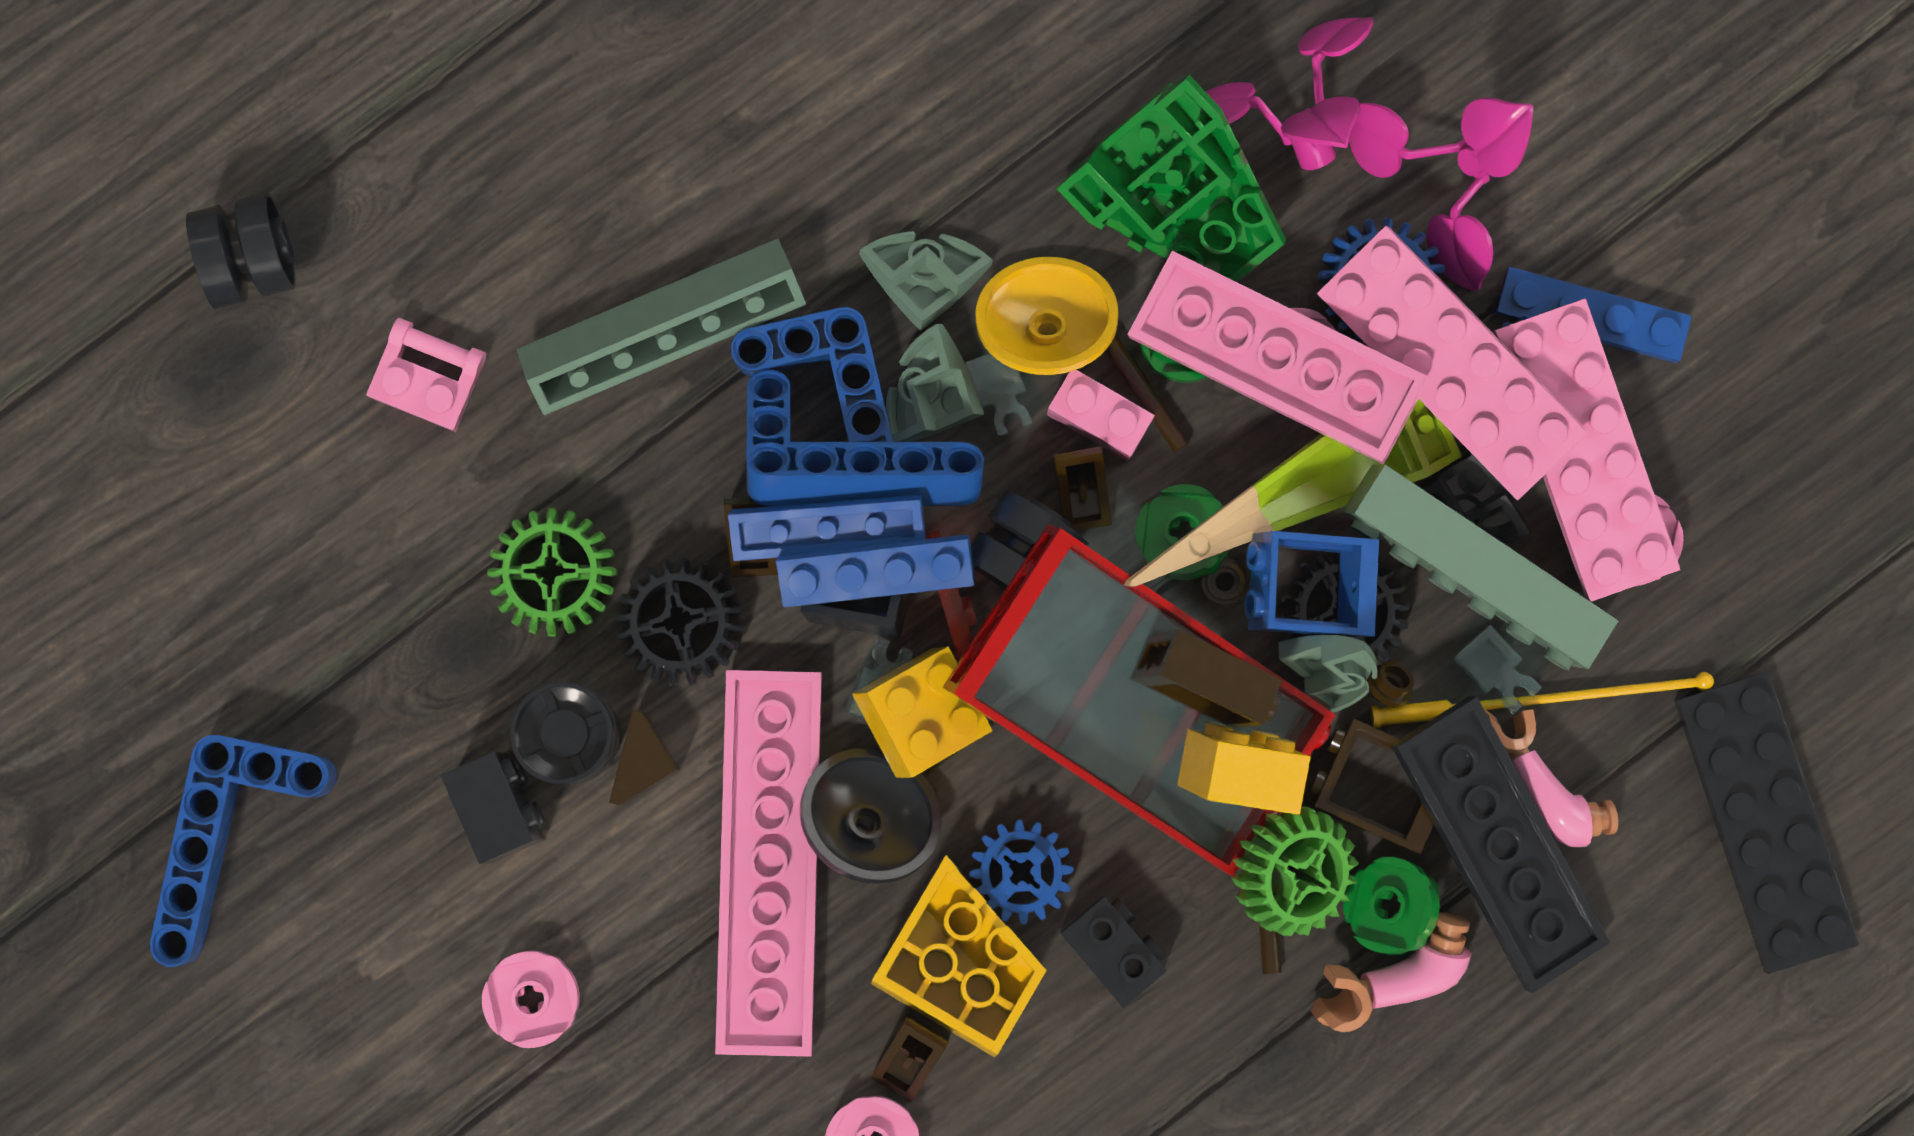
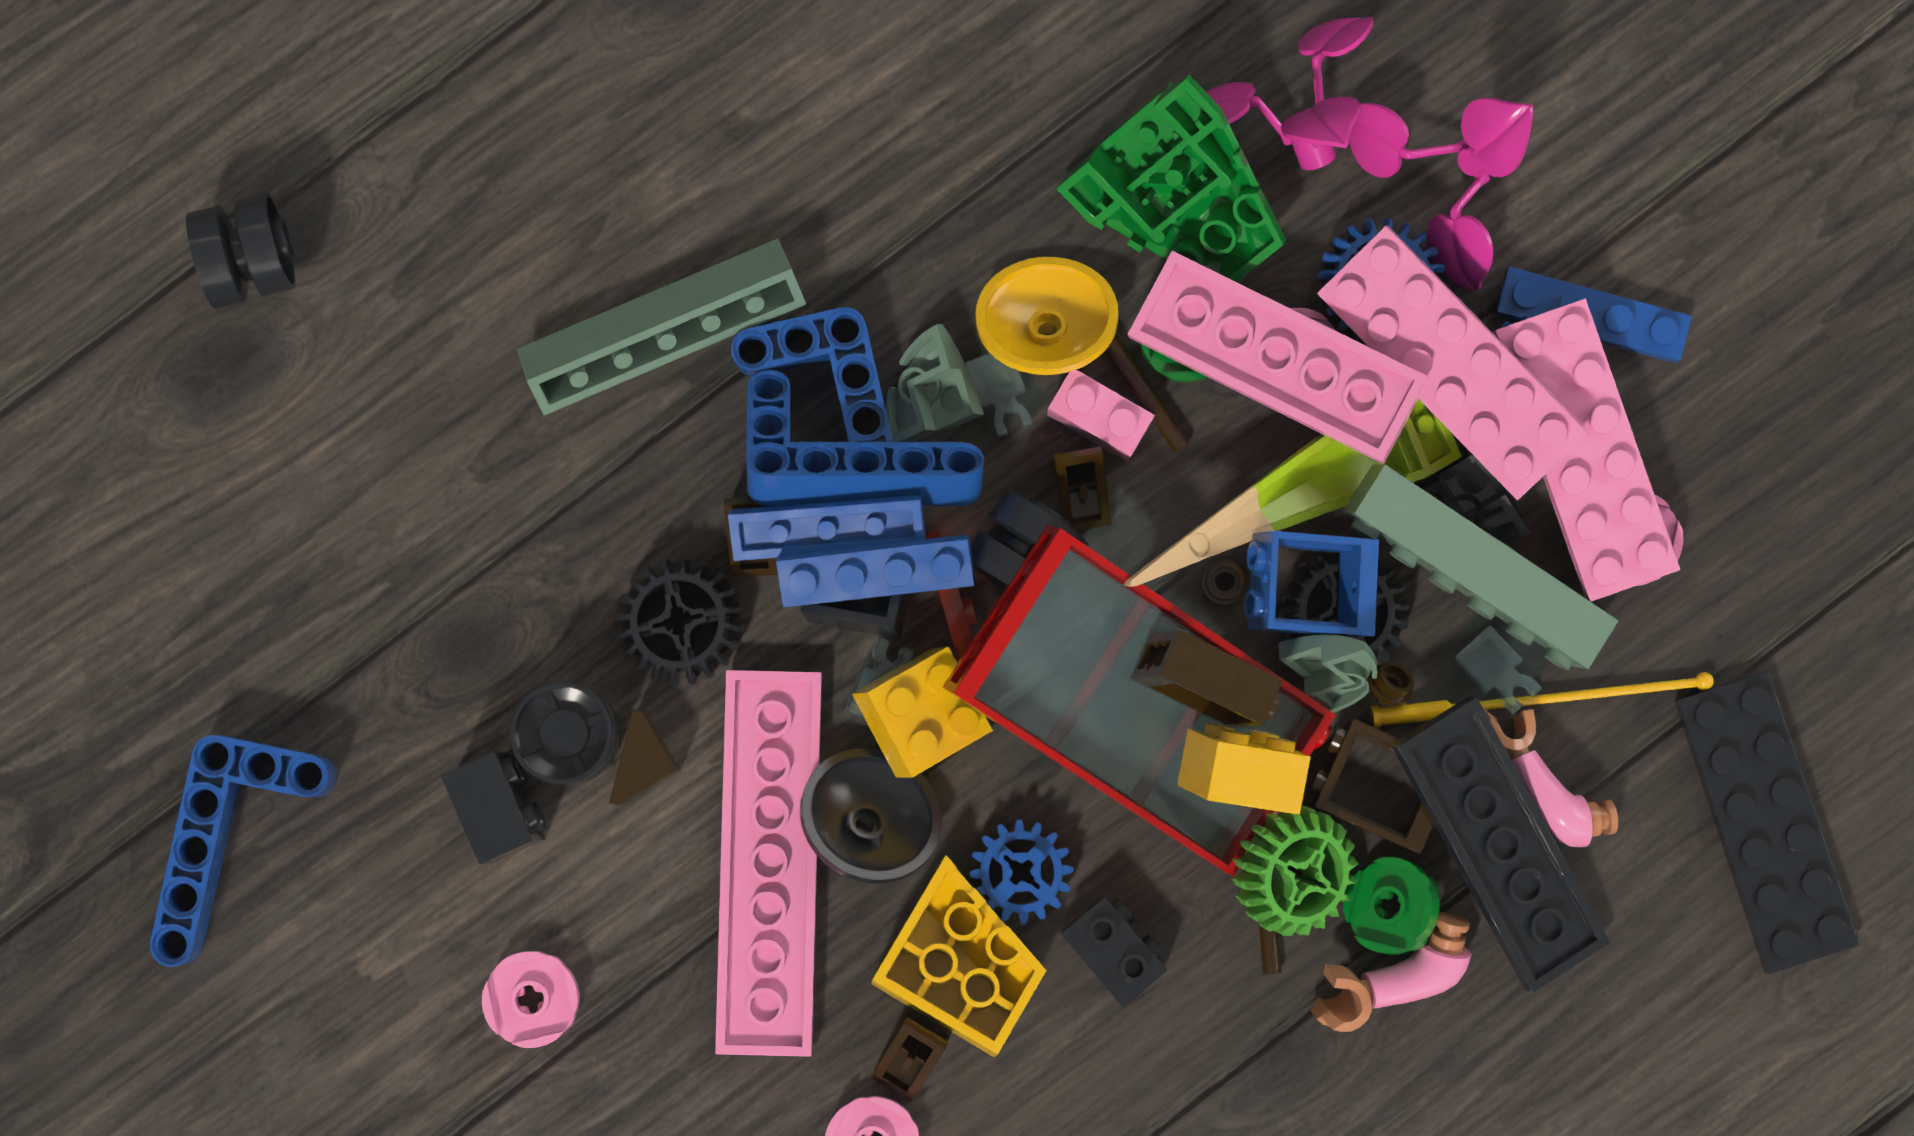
(420, 389): bright pink plate -> none
(551, 549): bright green gear -> none
(924, 274): sand green brick -> none
(1167, 513): green plate -> none

